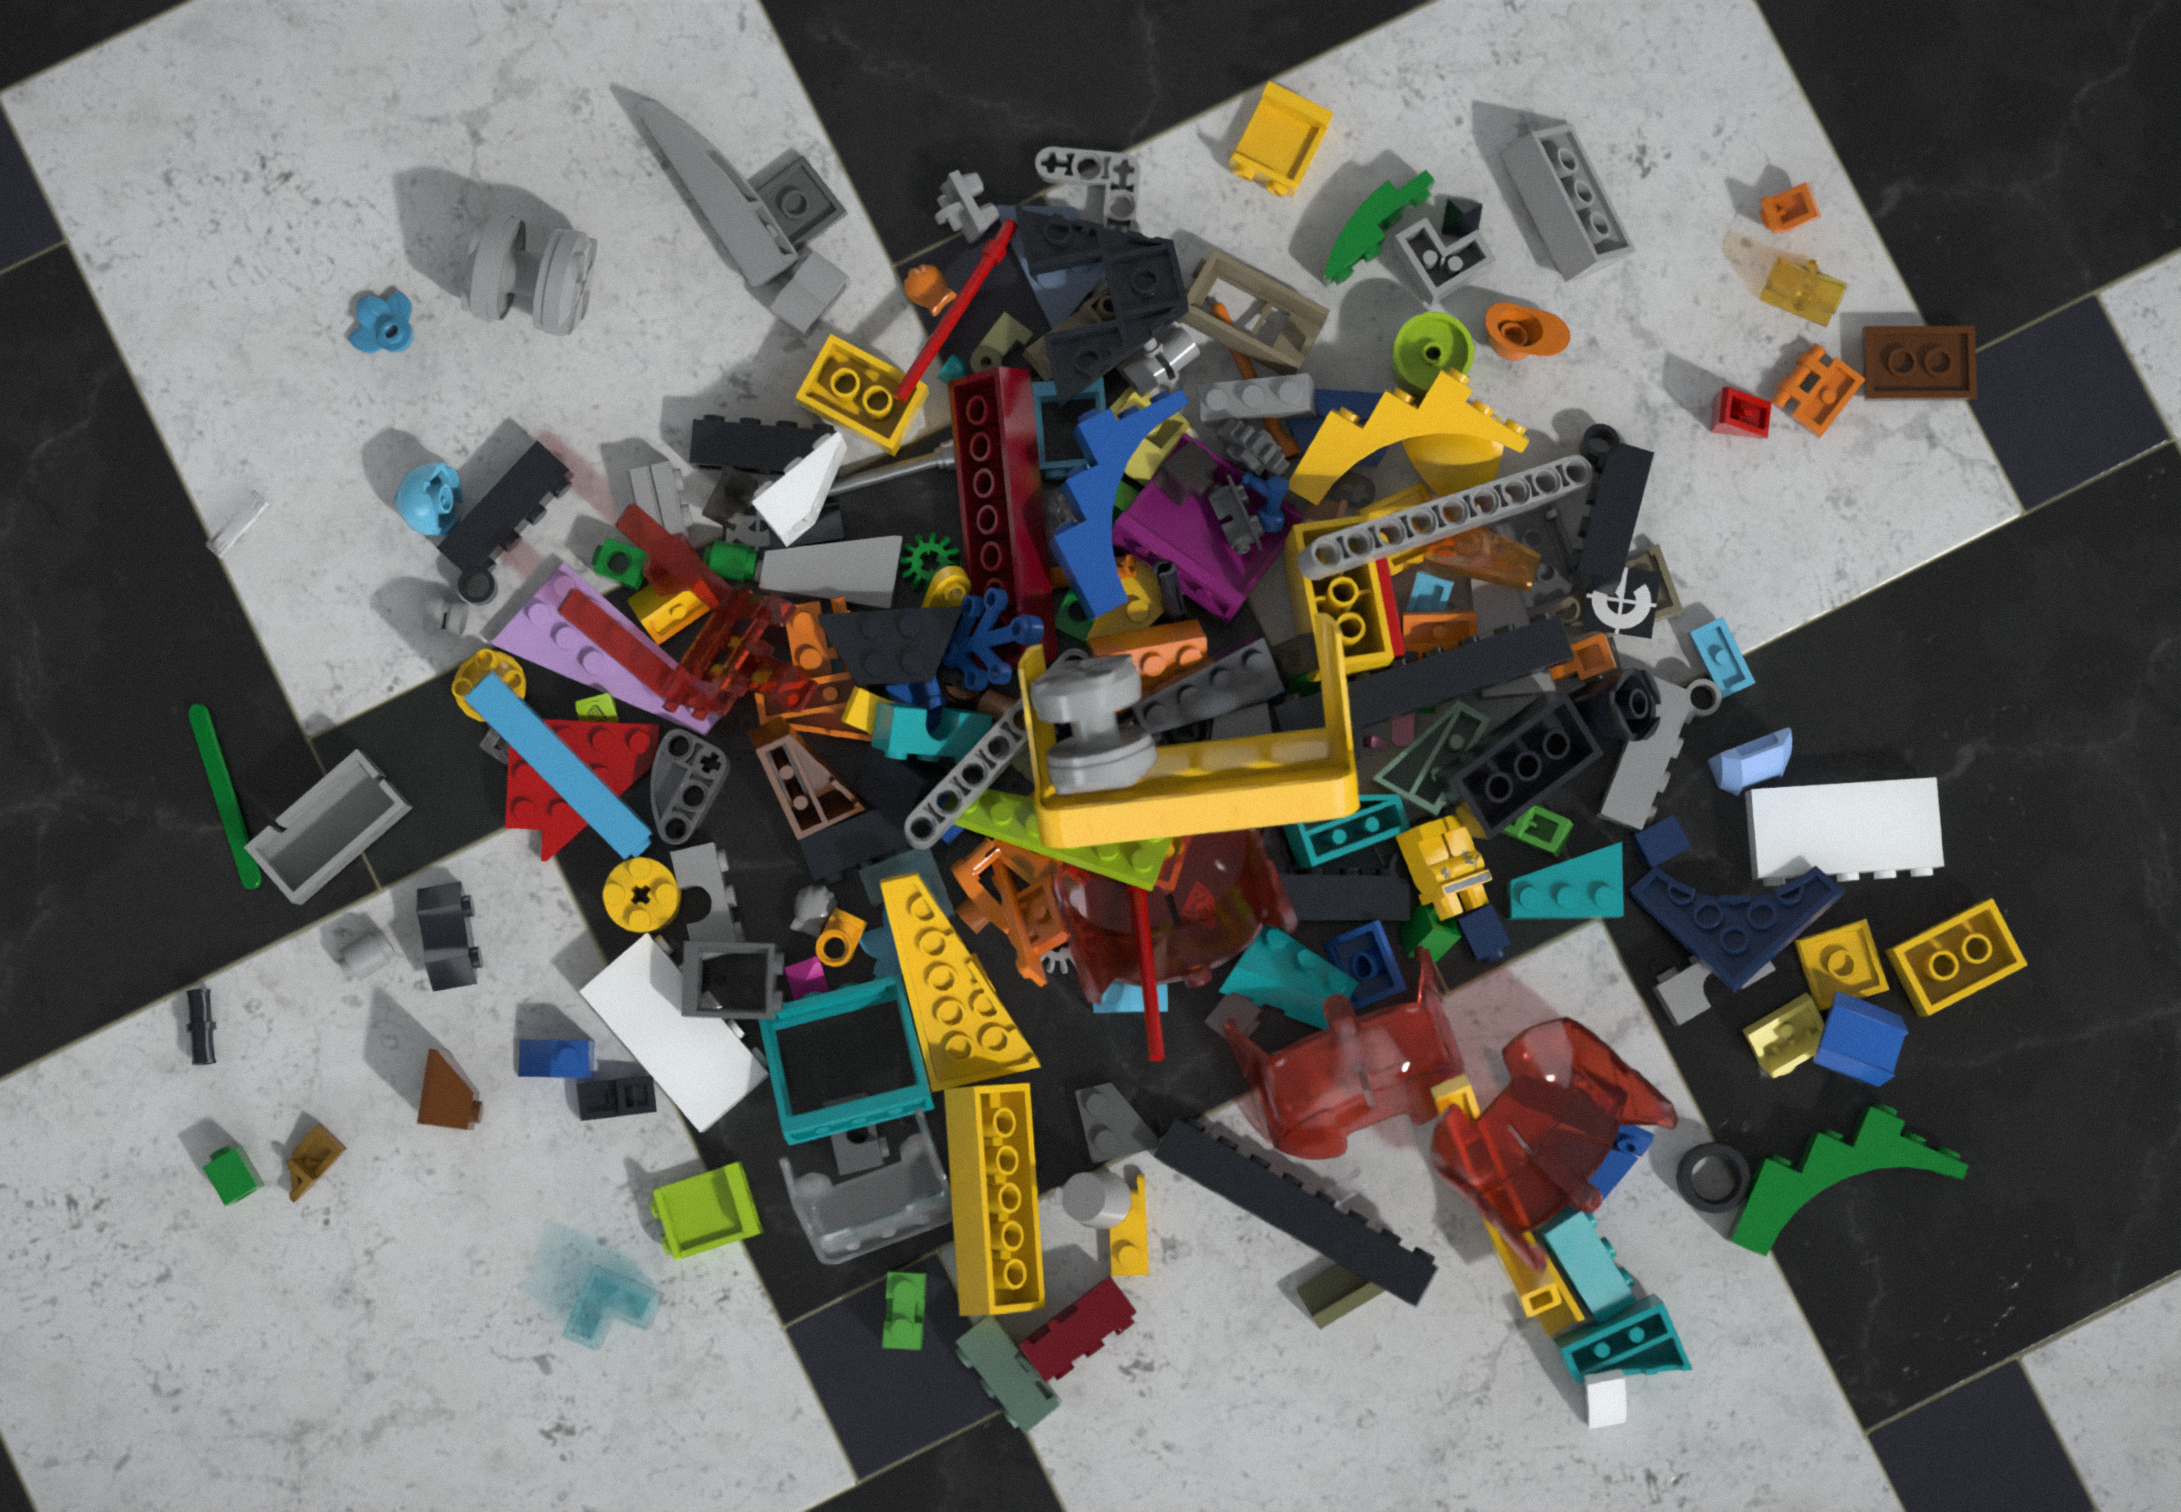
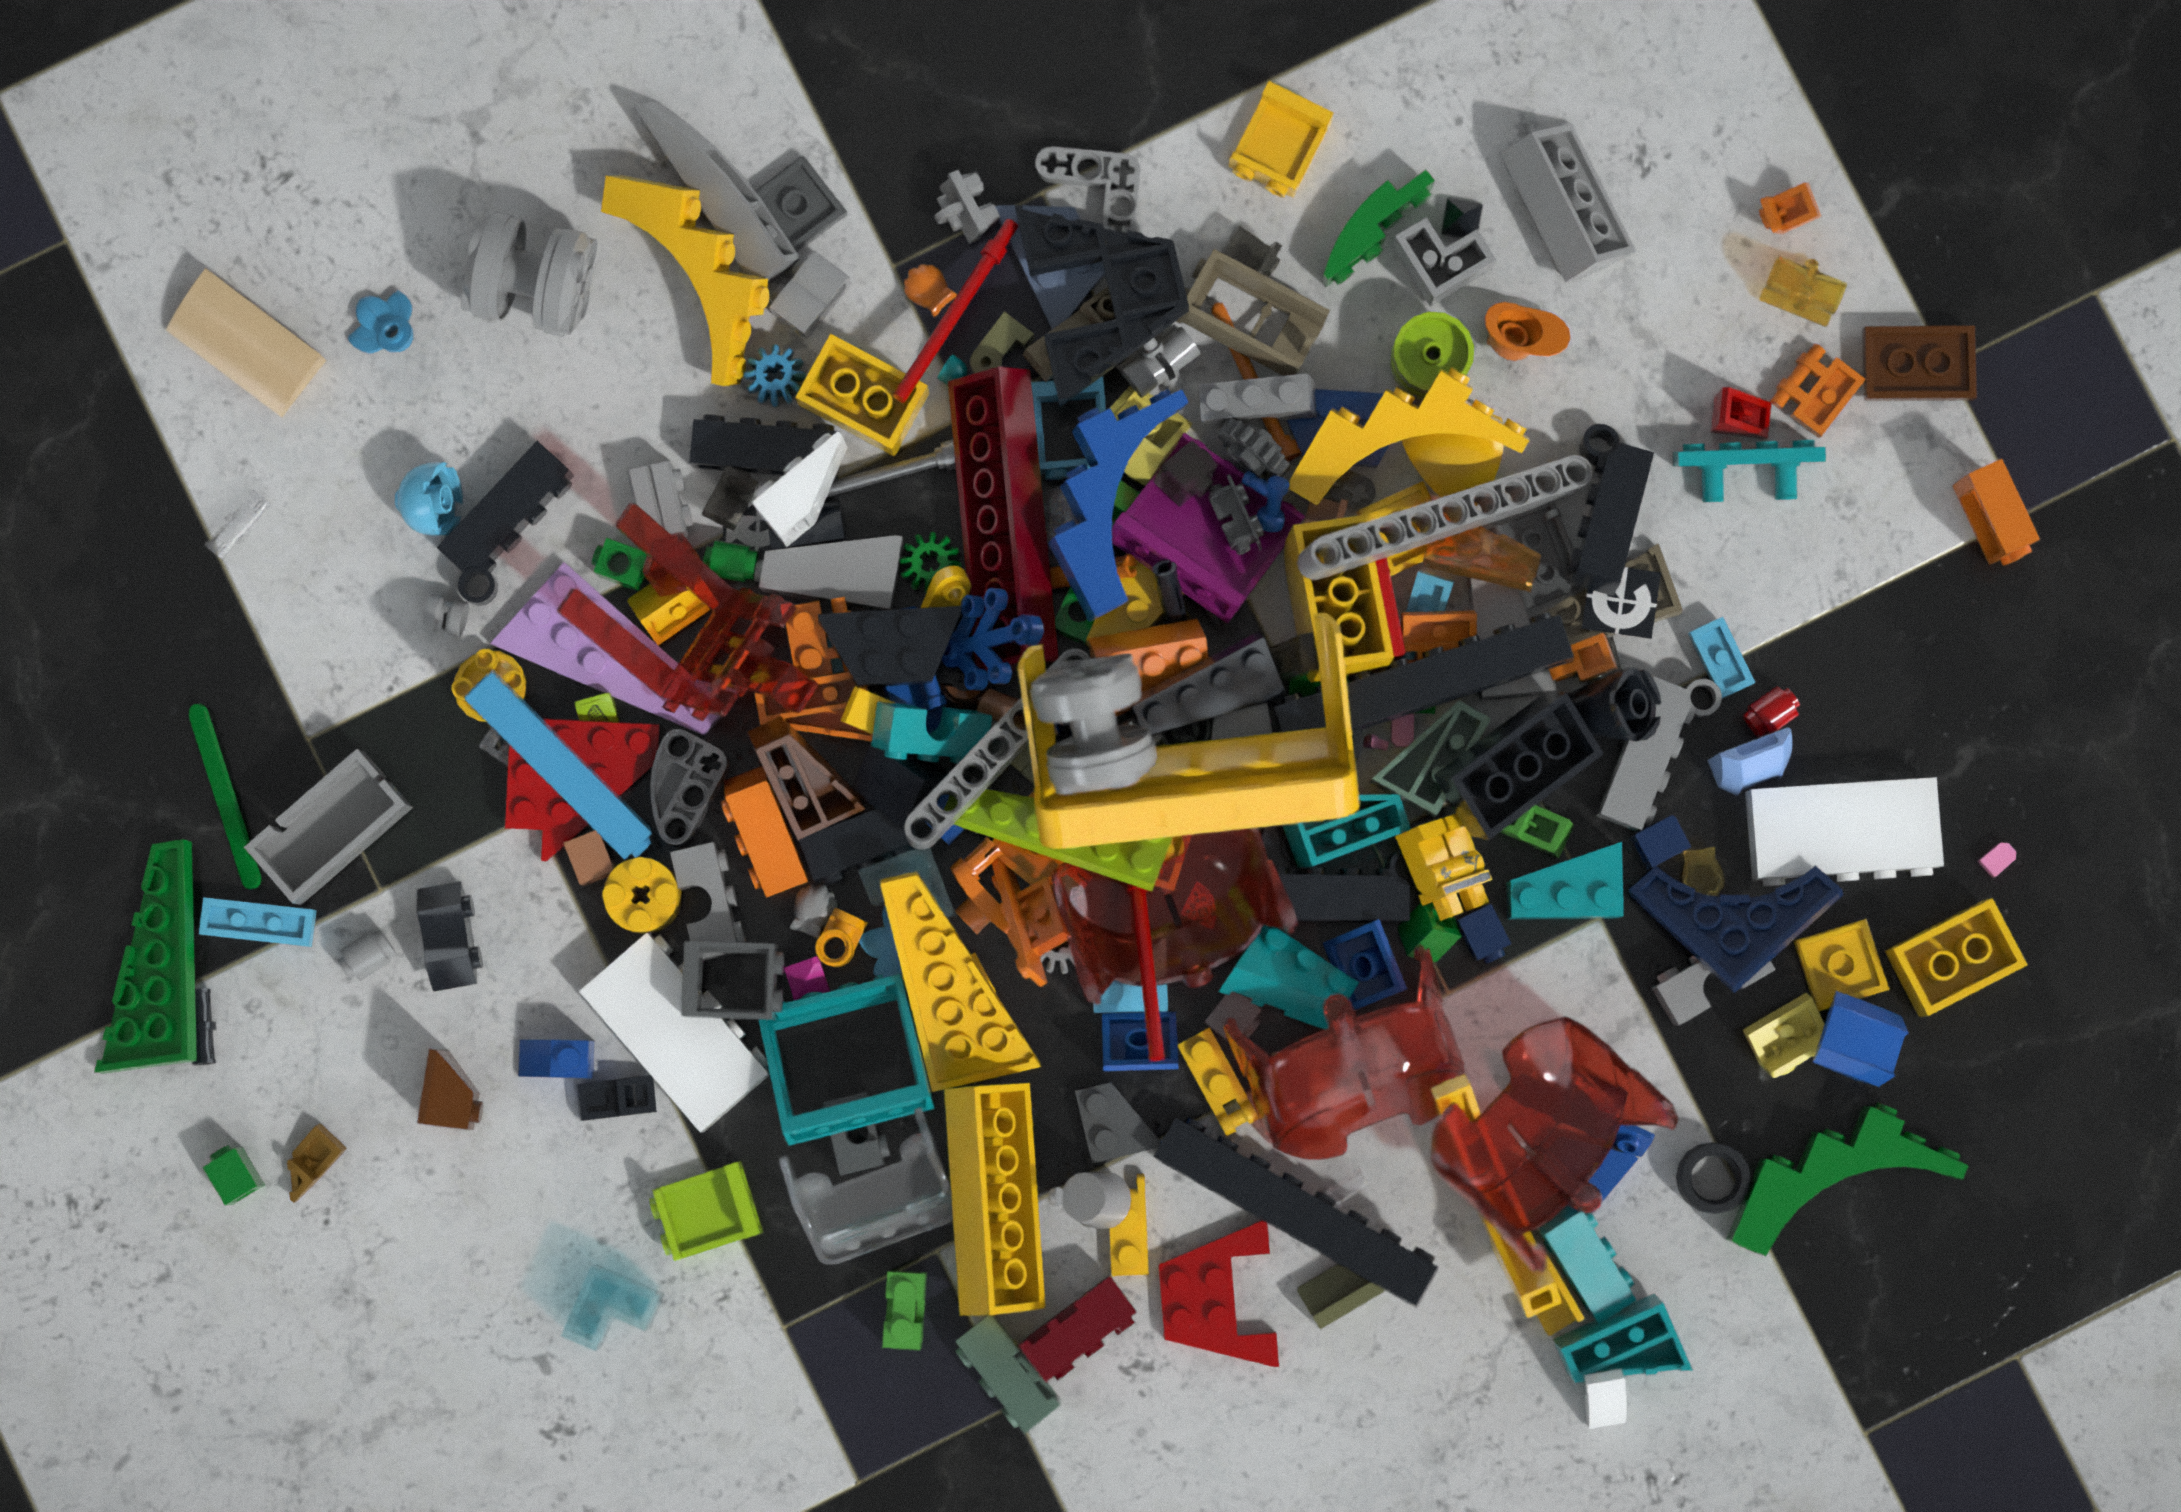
(157, 974): none -> green wing
(244, 343): none -> tan slope
(257, 922): none -> medium azure plate
(589, 858): none -> nougat panel
(704, 254): none -> yellow arch
(763, 832): none -> orange wedge
(773, 363): none -> dark azure gear
(1127, 1045): none -> blue slope
(1201, 1301): none -> red wing
(1217, 1080): none -> yellow plate
(1252, 251): none -> clear smoke bracket
(1703, 871): none -> clear yellow animal
(1766, 452): none -> teal plate
(1771, 711): none -> red brick
(1996, 513): none -> orange window
(1998, 859): none -> bright pink piece

